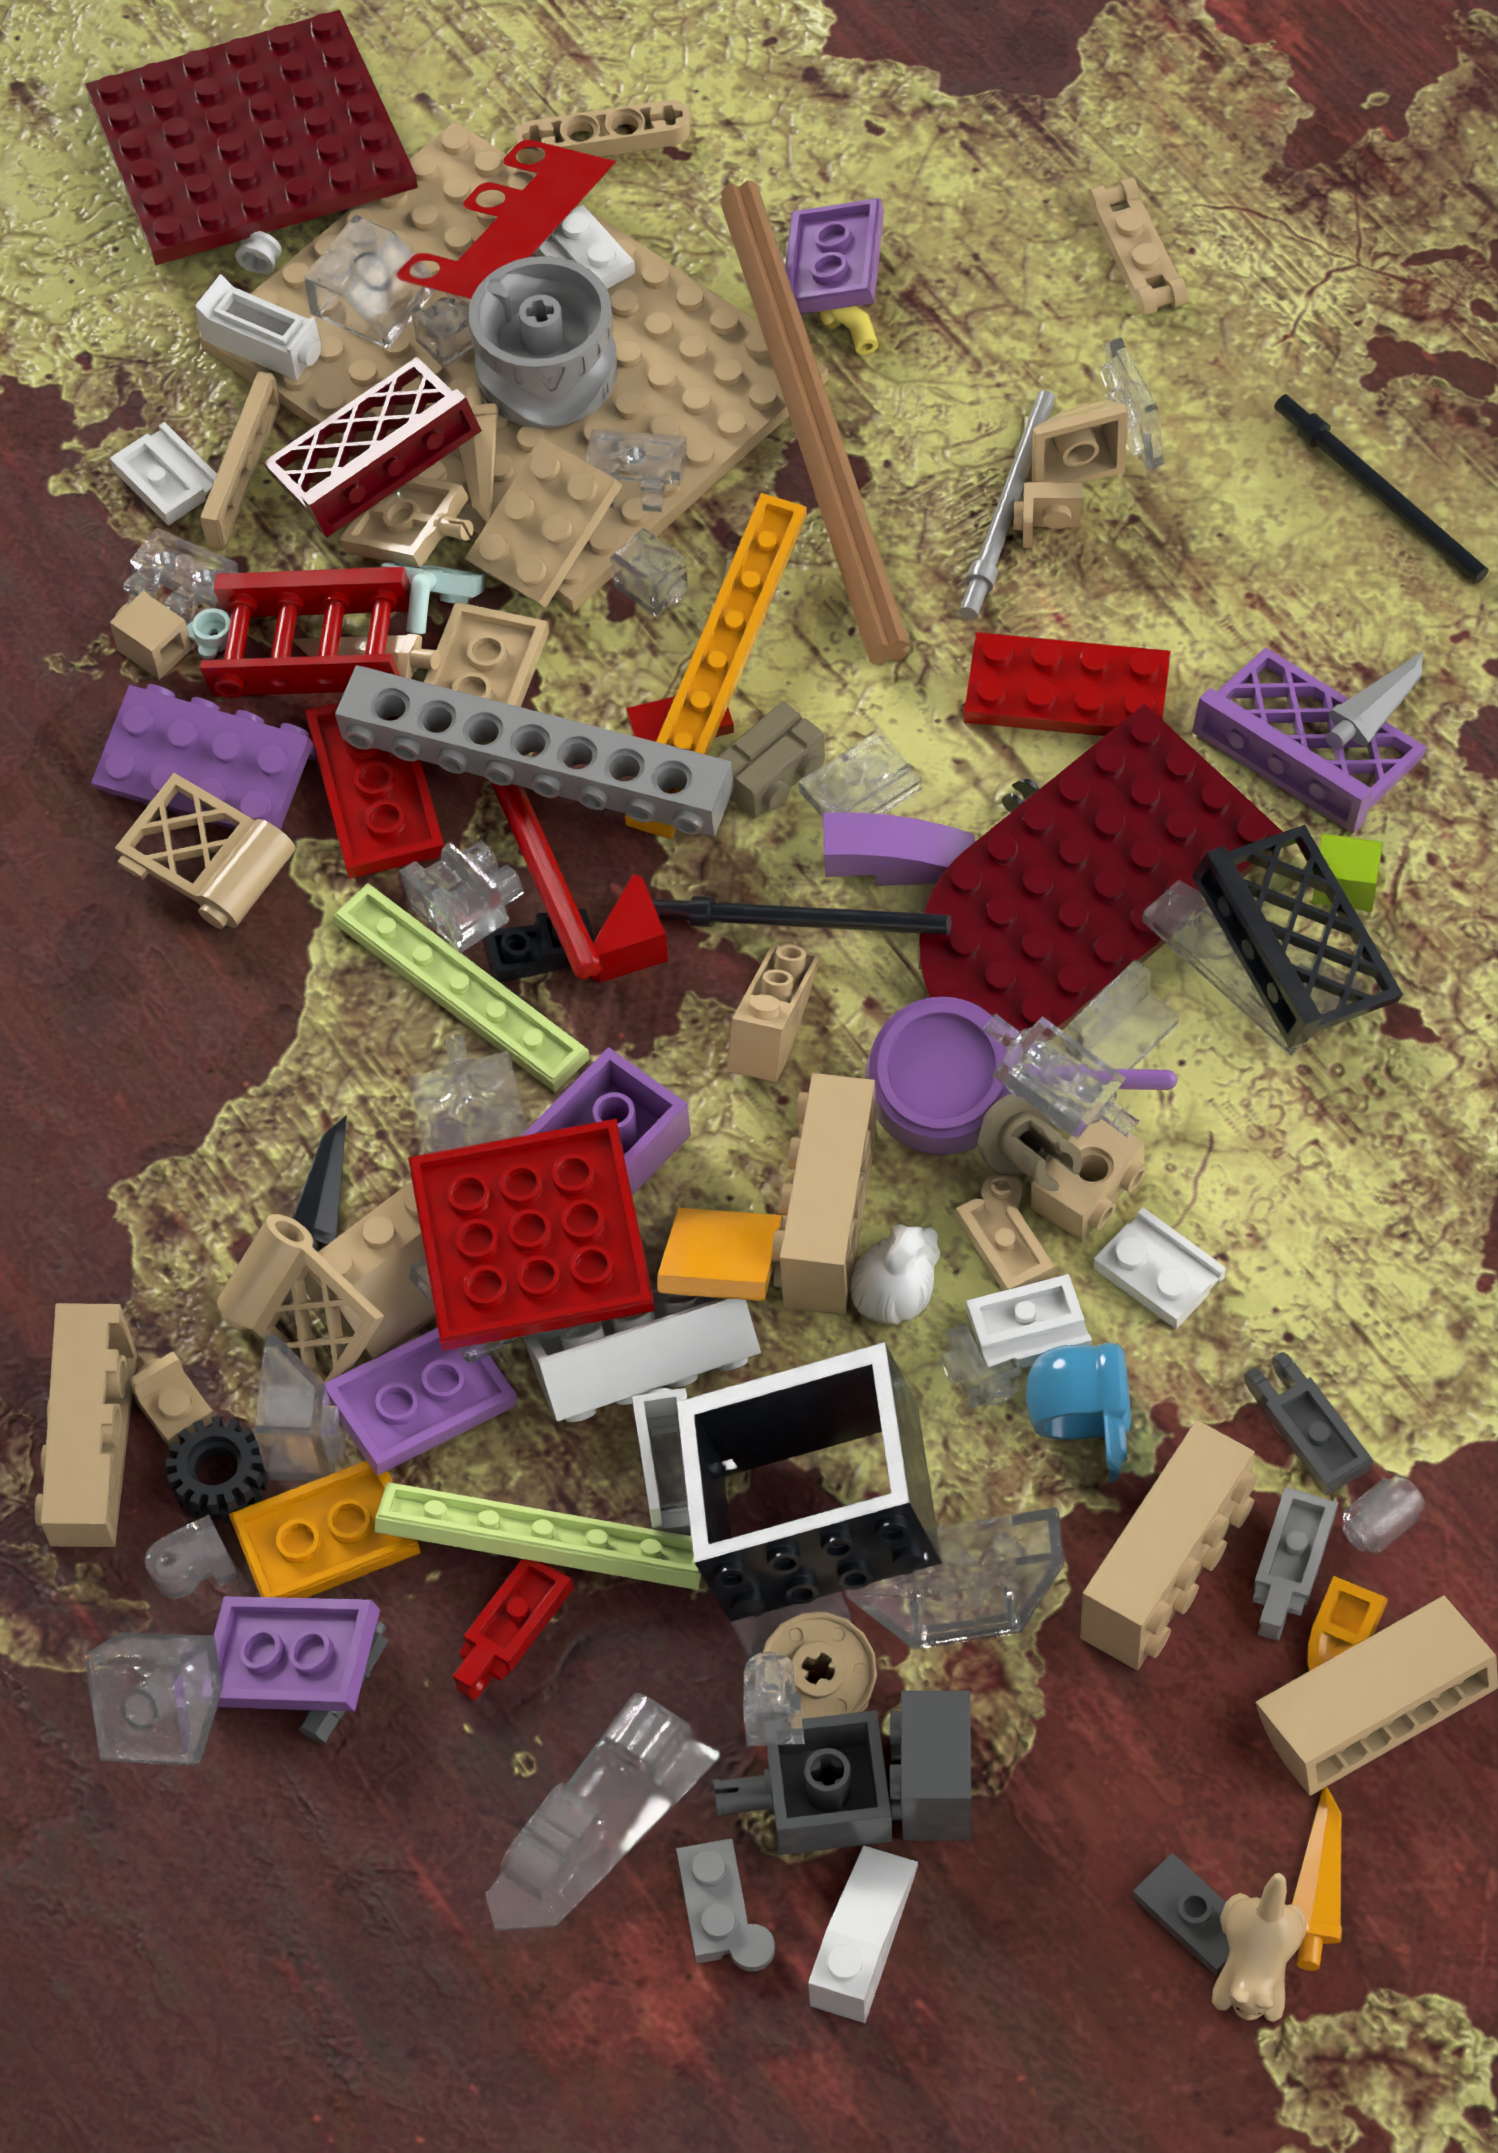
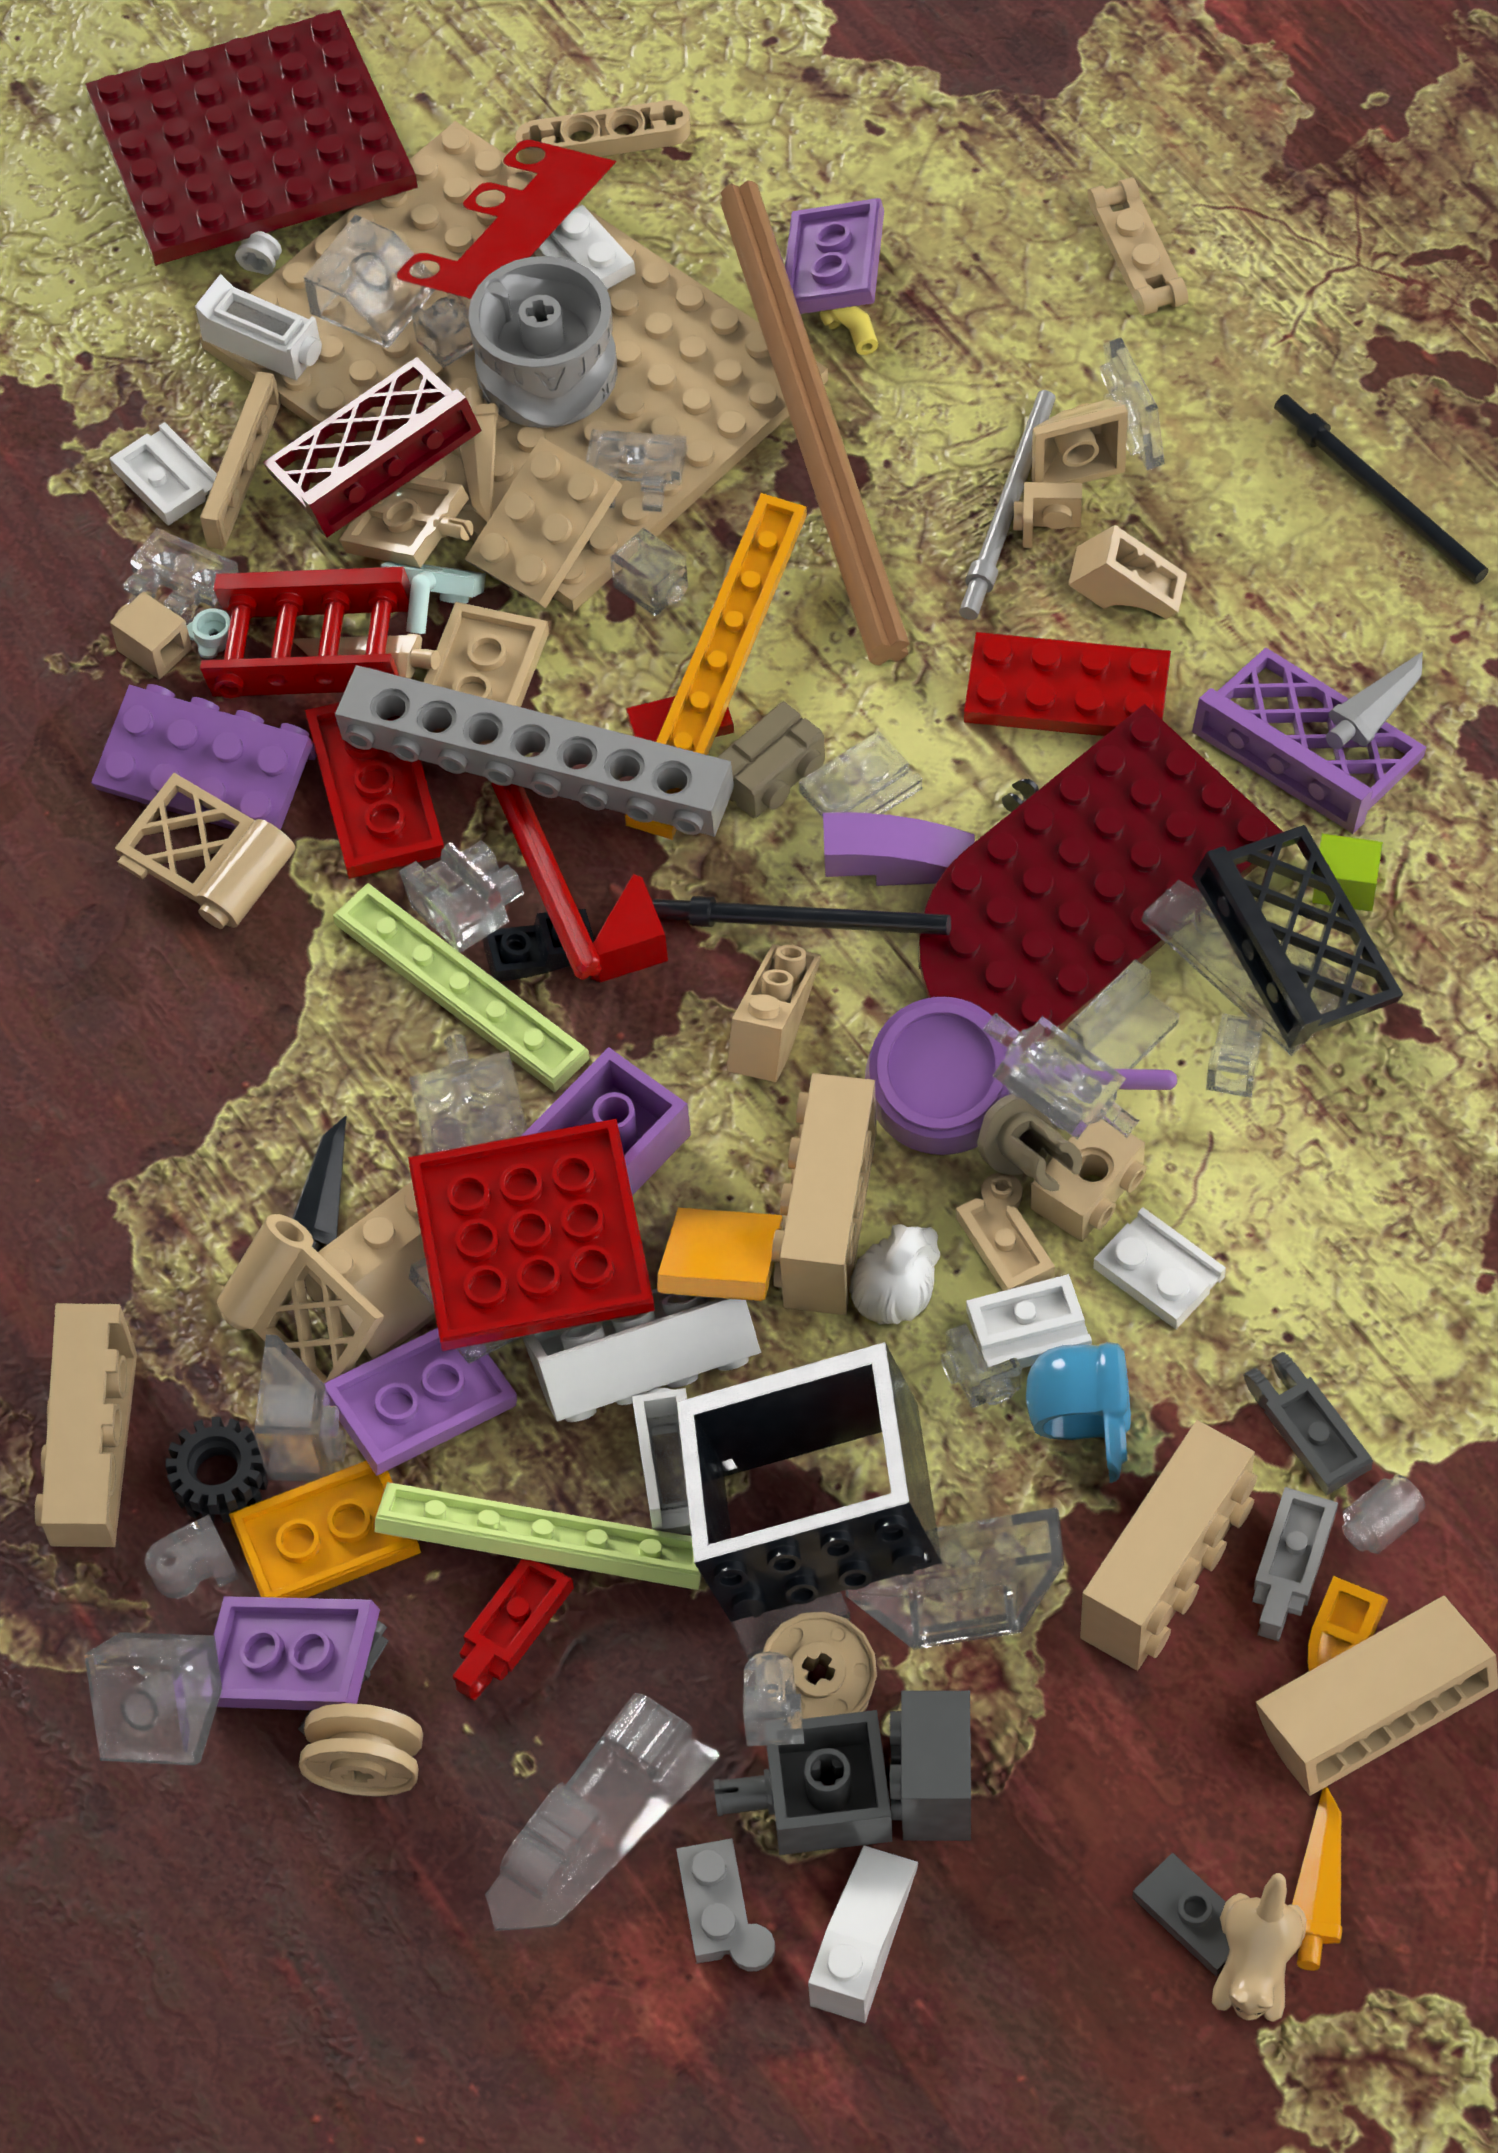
(169, 1398): tan bracket -> none
(361, 1749): none -> tan wheel
(1124, 571): none -> tan arch
(1235, 1052): none -> clear leg

